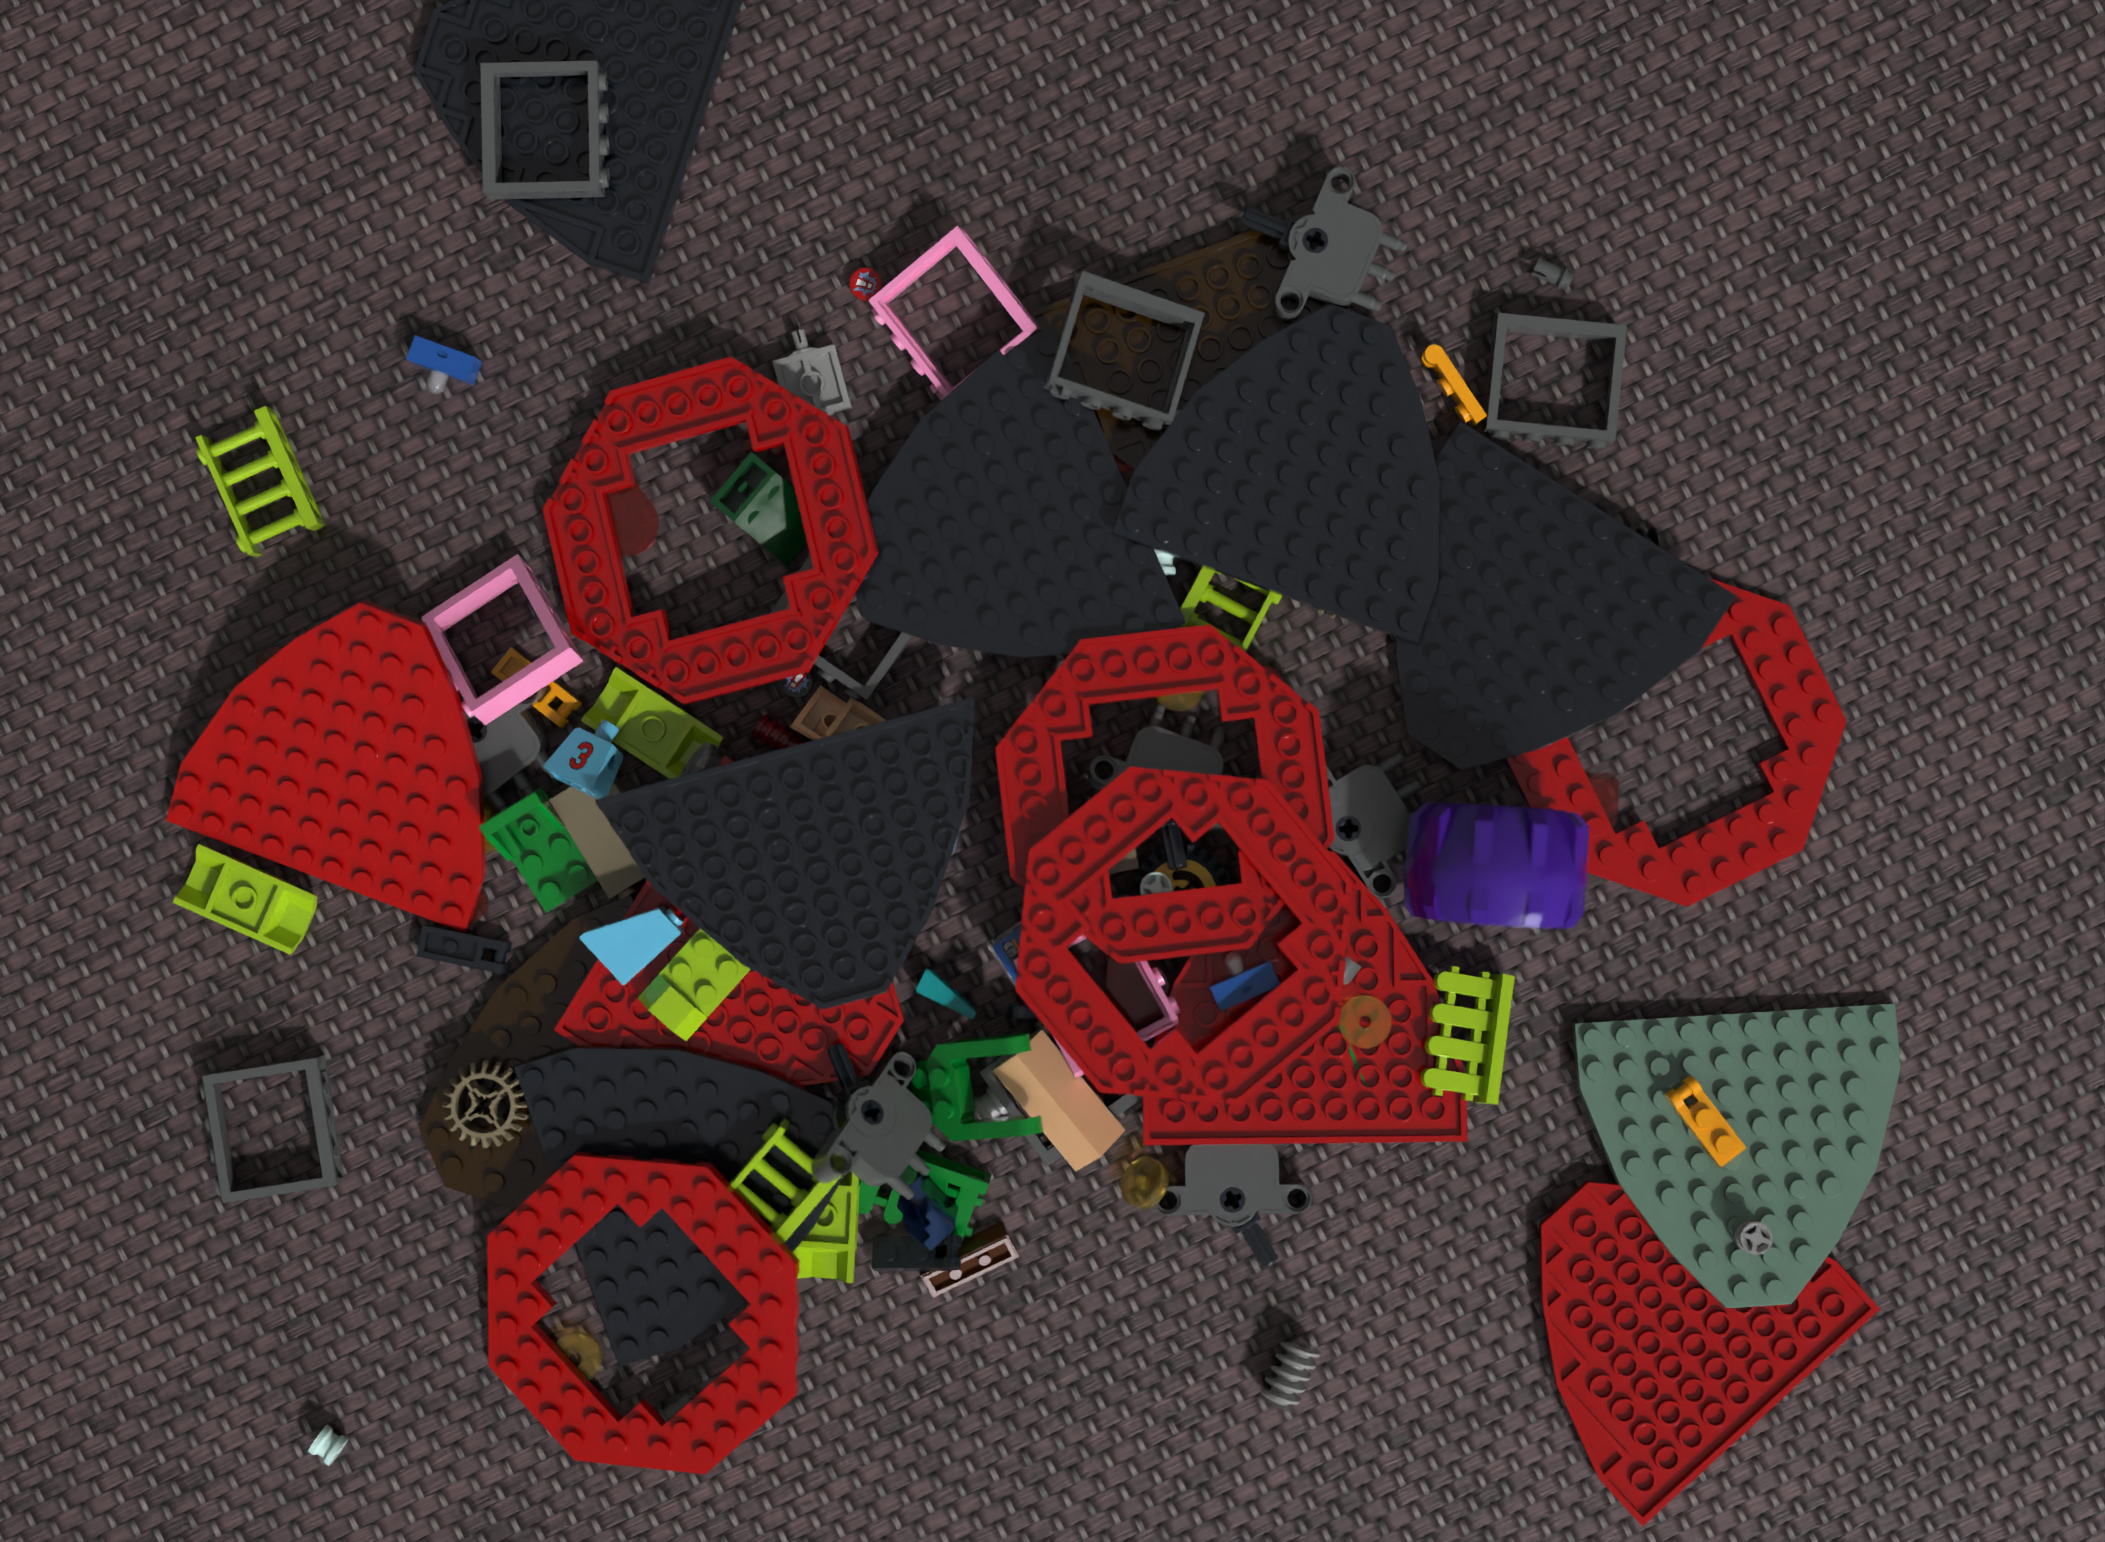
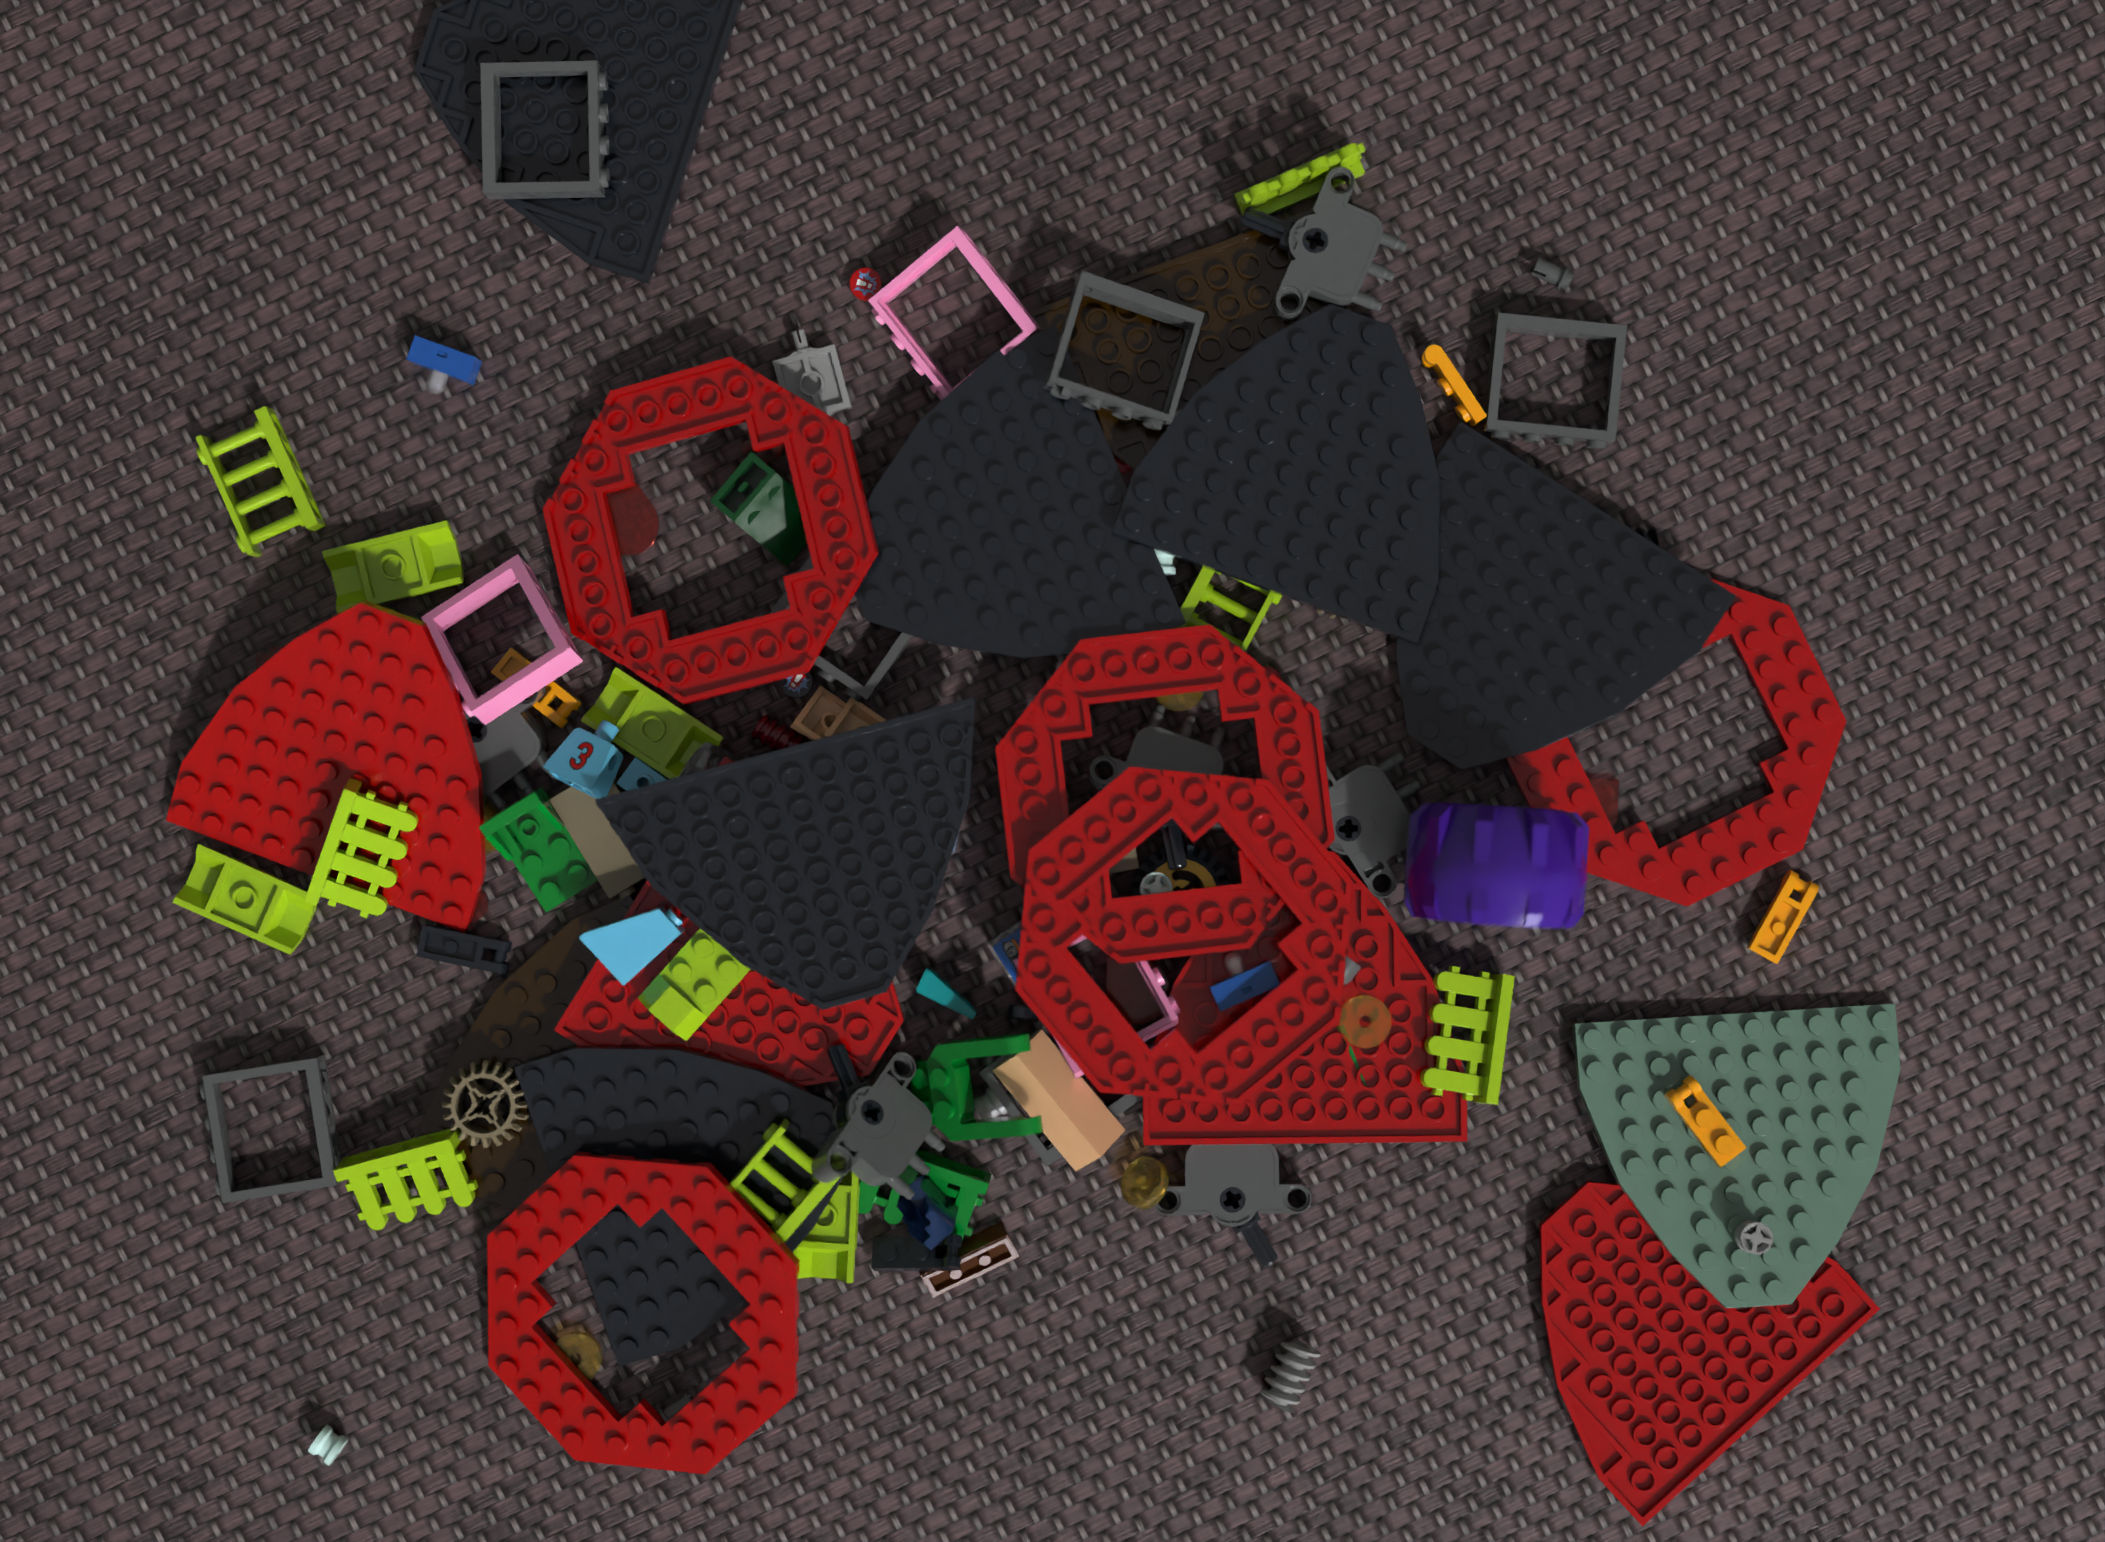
(364, 837): none -> lime fence
(395, 566): none -> lime piece
(414, 1154): none -> lime fence
(639, 775): none -> medium azure brick
(1300, 182): none -> lime fence
(1782, 917): none -> light orange plate

